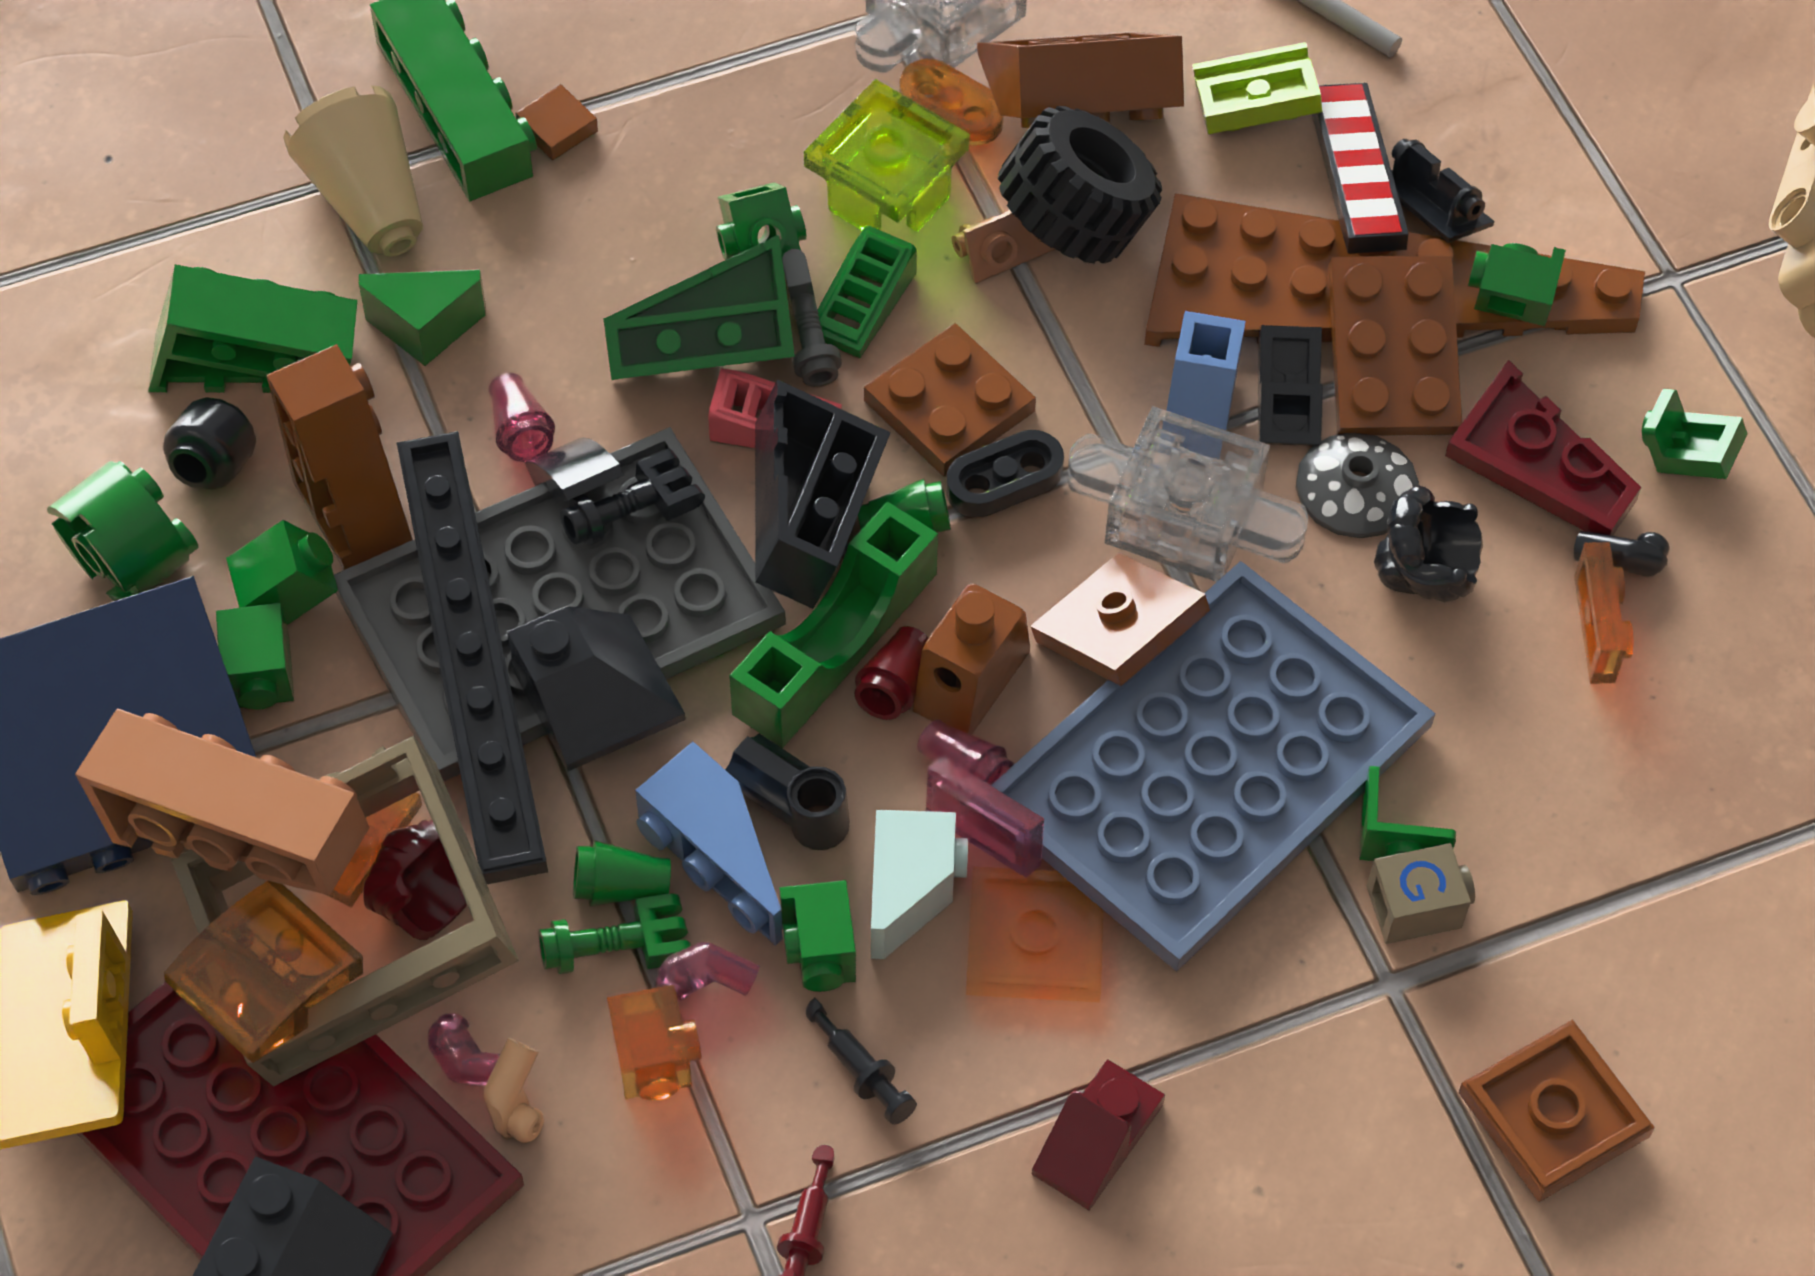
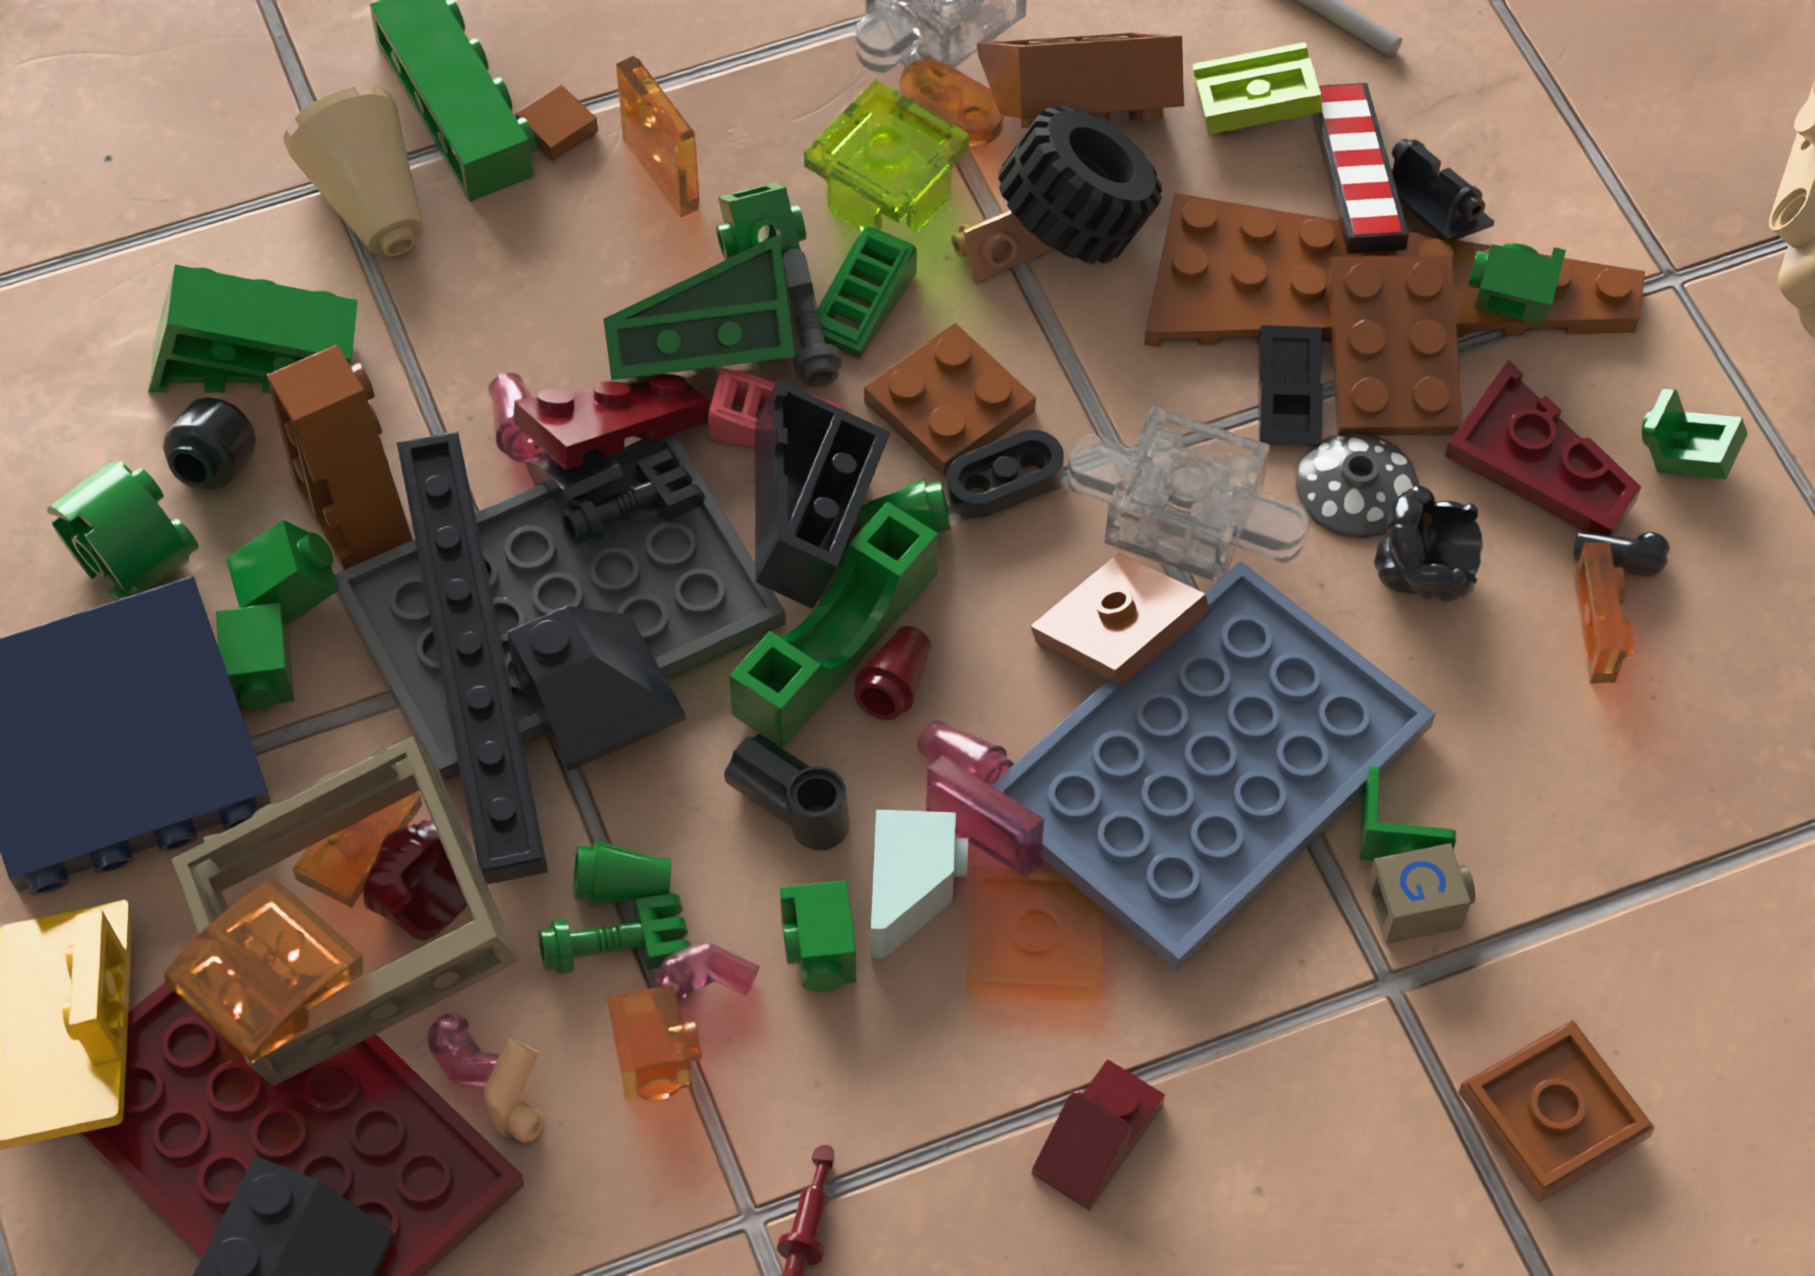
(220, 803): nougat wedge -> none
(423, 308): green slope -> none
(603, 417): none -> dark red wing
(658, 135): none -> clear orange tile
(705, 822): medium blue slope -> none
(871, 1076): black piece -> none
(981, 643): dark orange torso -> none
(1206, 368): medium blue slope -> none

